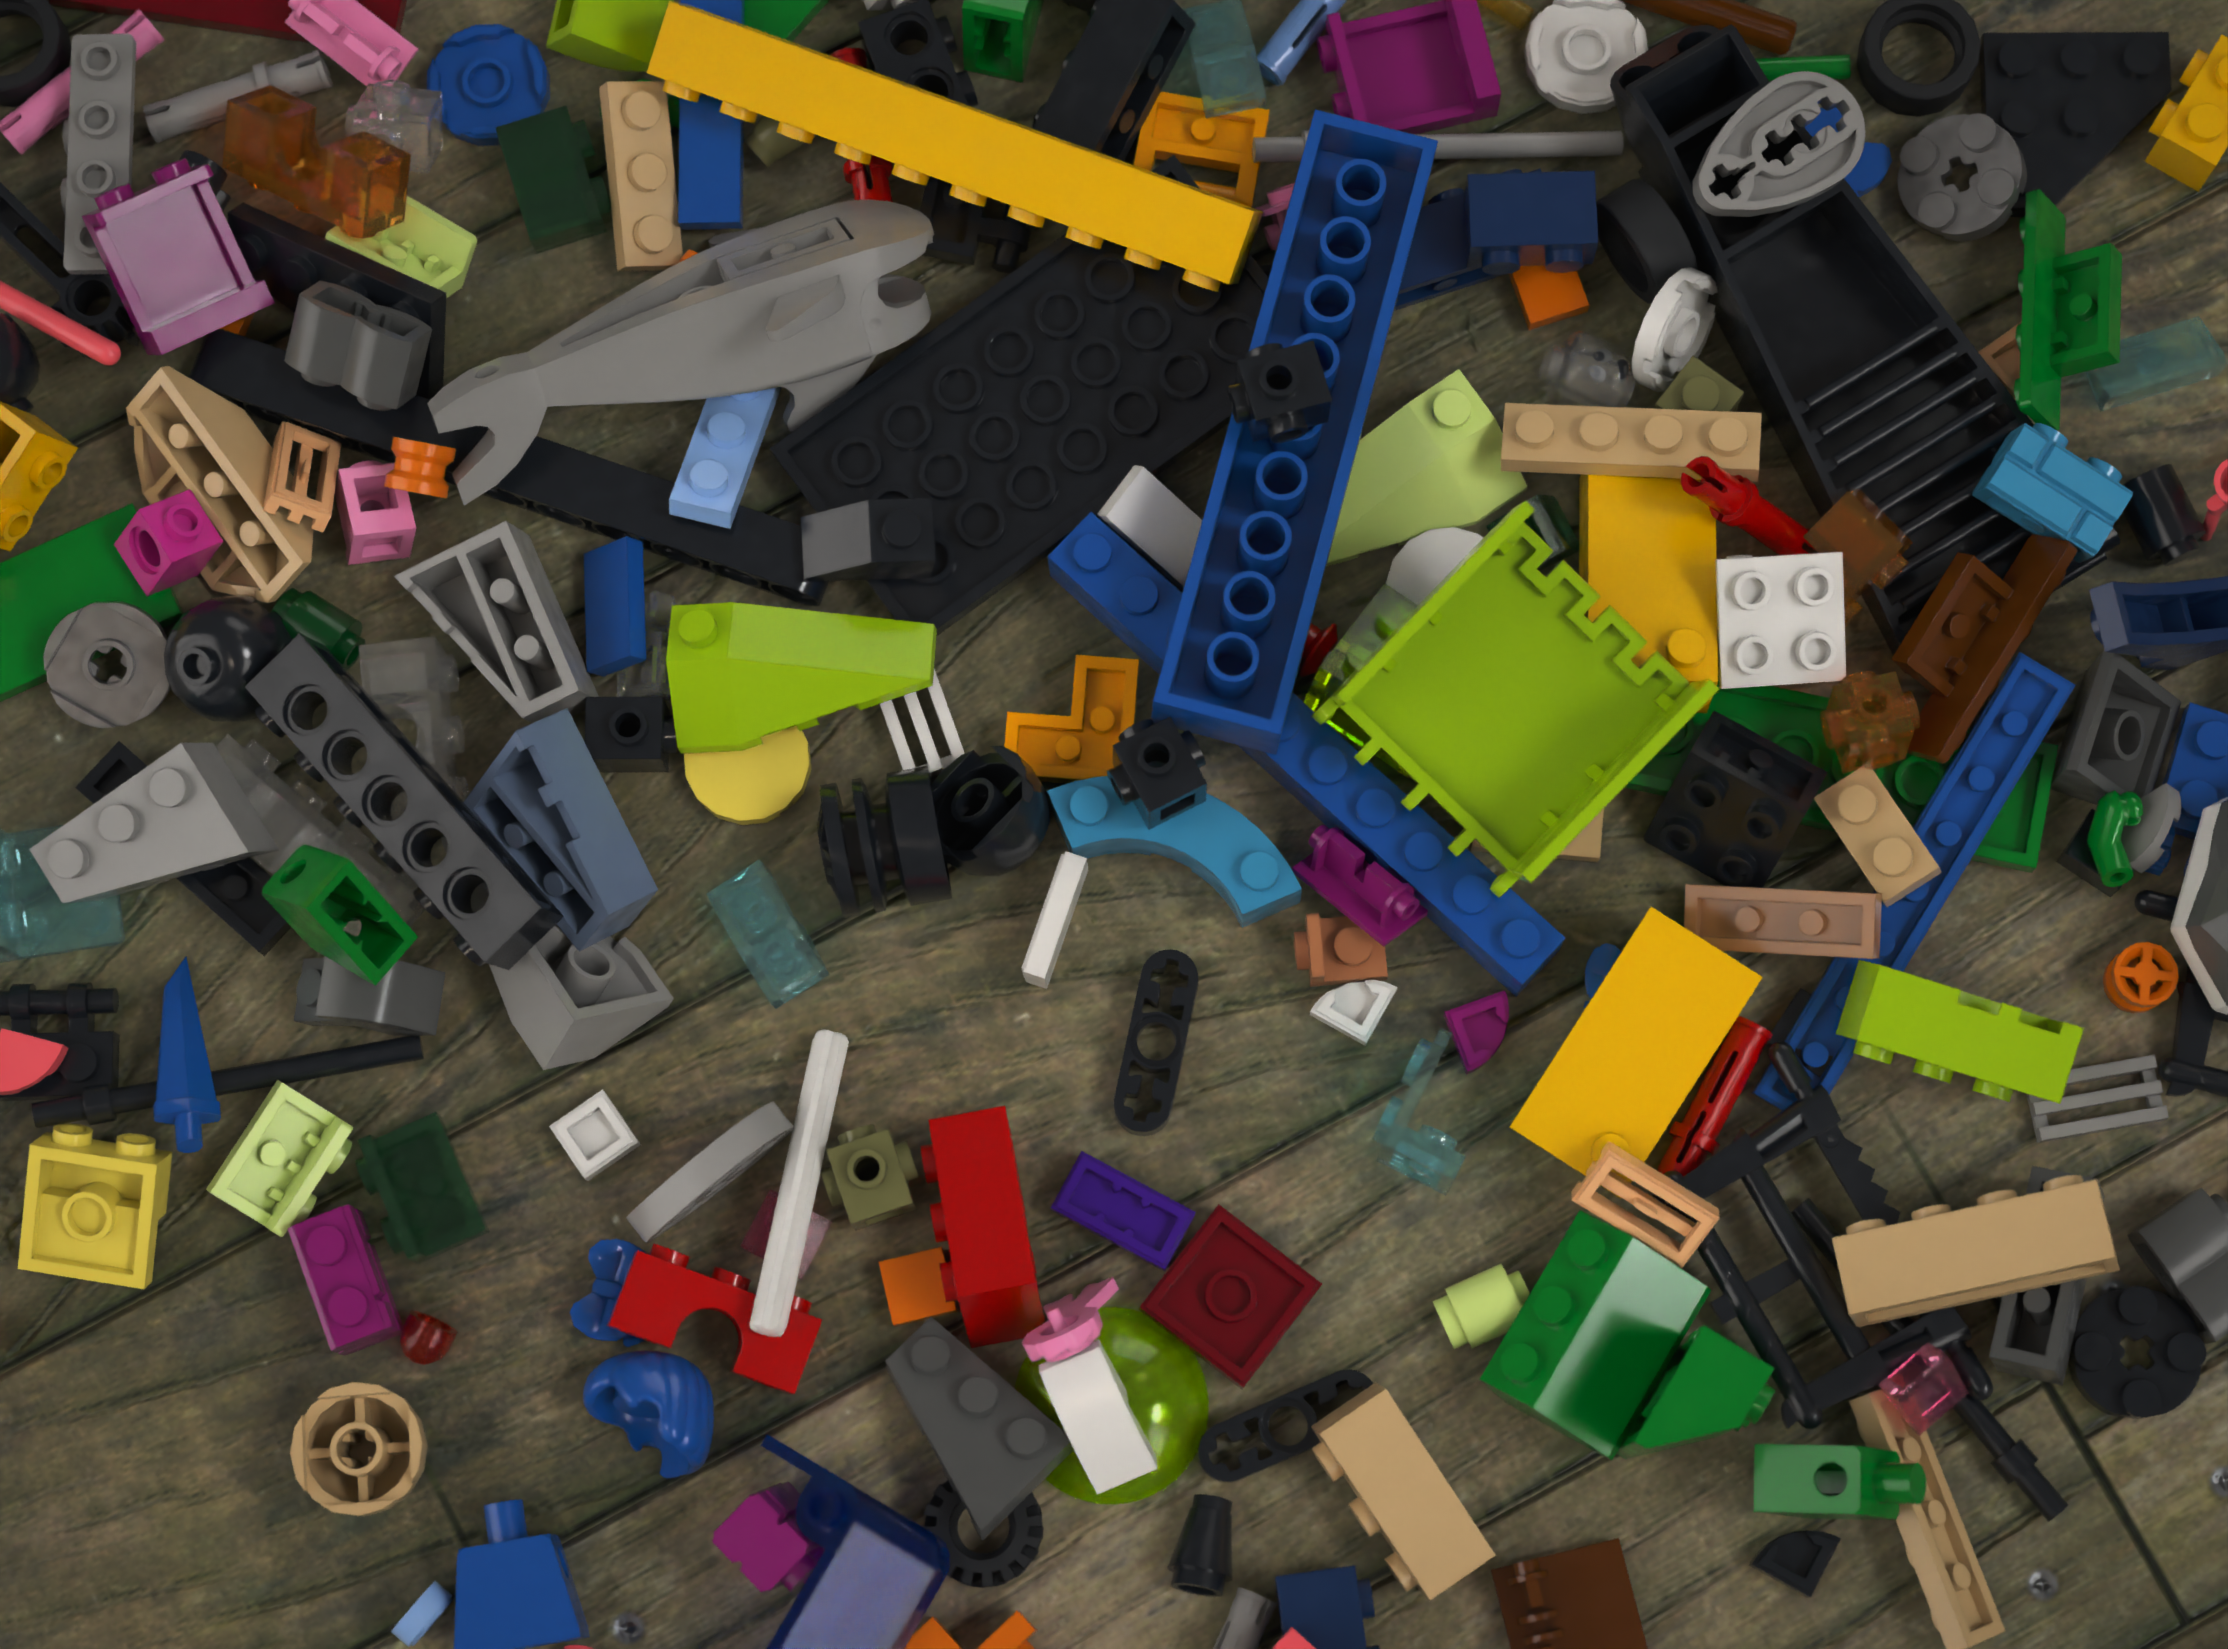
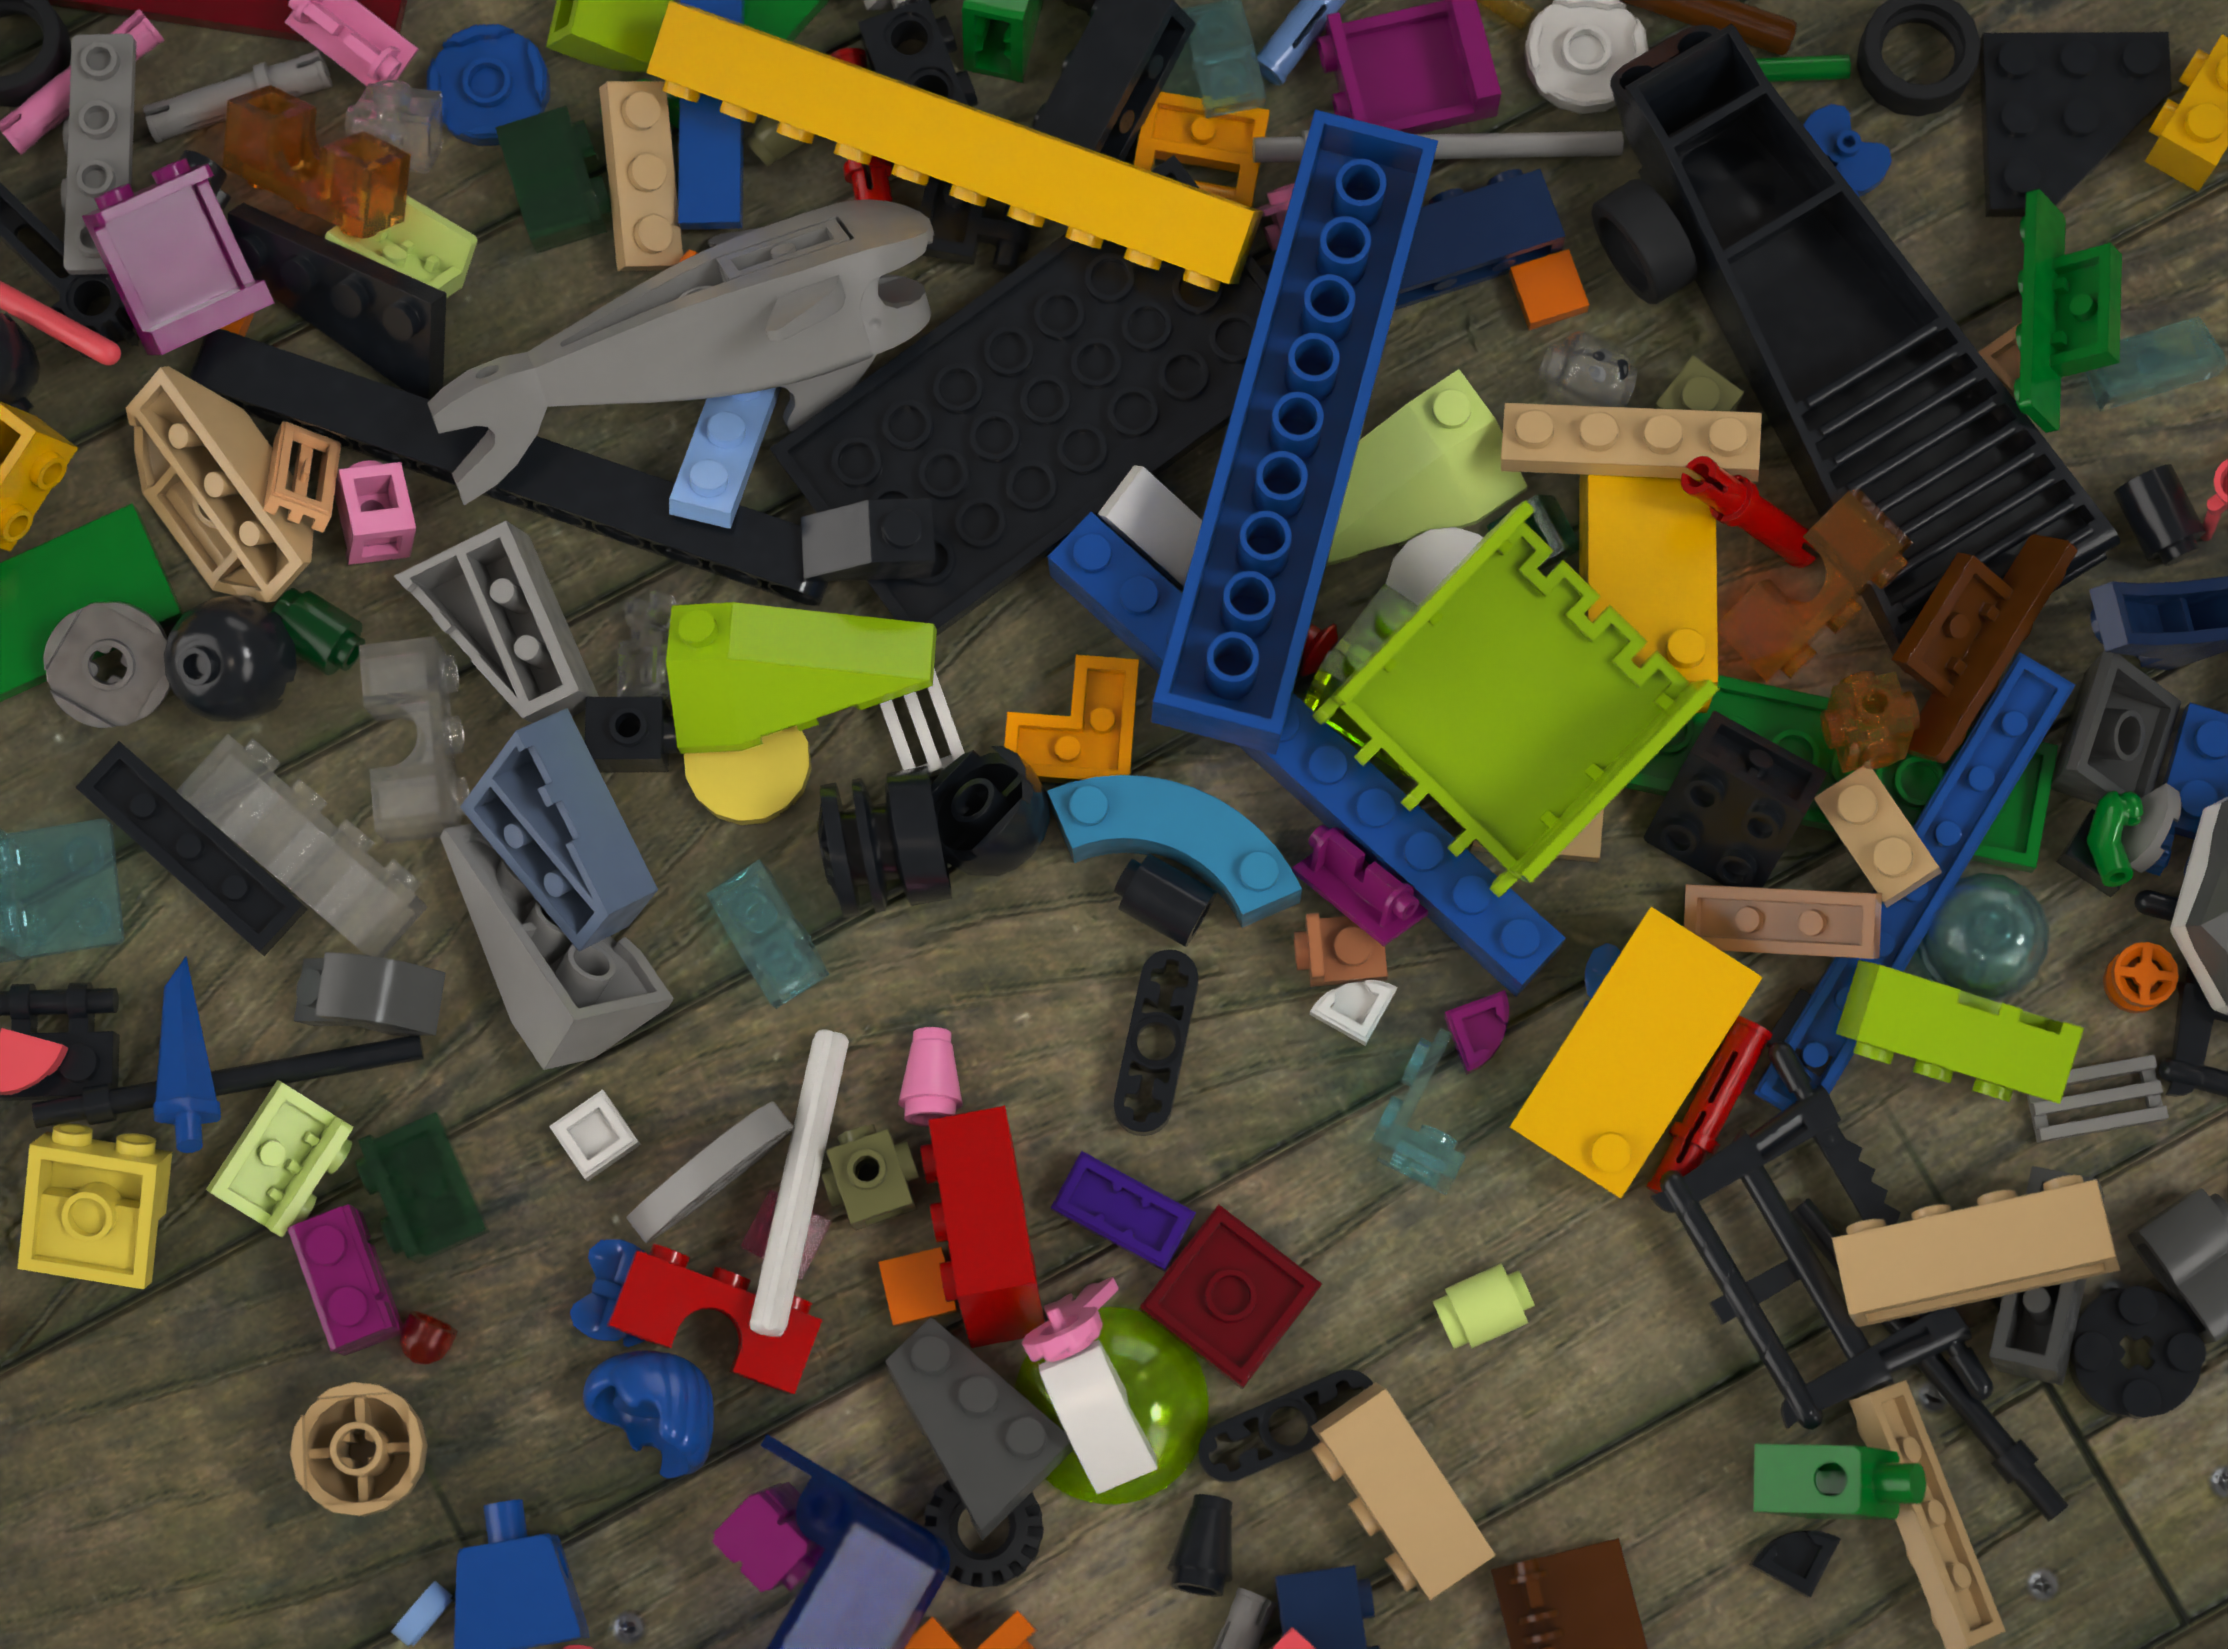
(155, 827): light grey wedge -> none
(168, 542): dark pink brick -> none
(325, 891): green torso -> none
(357, 345): dark grey brick -> none
(419, 467): orange wheel -> none
(516, 908): black brick -> none
(614, 606): blue tile -> none
(930, 1078): none -> bright pink cone
(1054, 919): white tile -> none
(1158, 770): black brick -> none
(1164, 898): none -> black brick
(1280, 392): black brick -> none
(1530, 221): dark blue brick -> none
(1595, 1335): green slope -> none
(1600, 1174): light nougat tile -> none
(1674, 328): white tile -> none
(1701, 1395): green slope -> none
(1780, 619): white hinge -> none
(1807, 173): light grey piece -> none
(1924, 1387): clear pink slope -> none
(1986, 937): none -> clear light blue cylinder
(1992, 191): flat silver plate -> none
(2053, 489): dark azure brick -> none

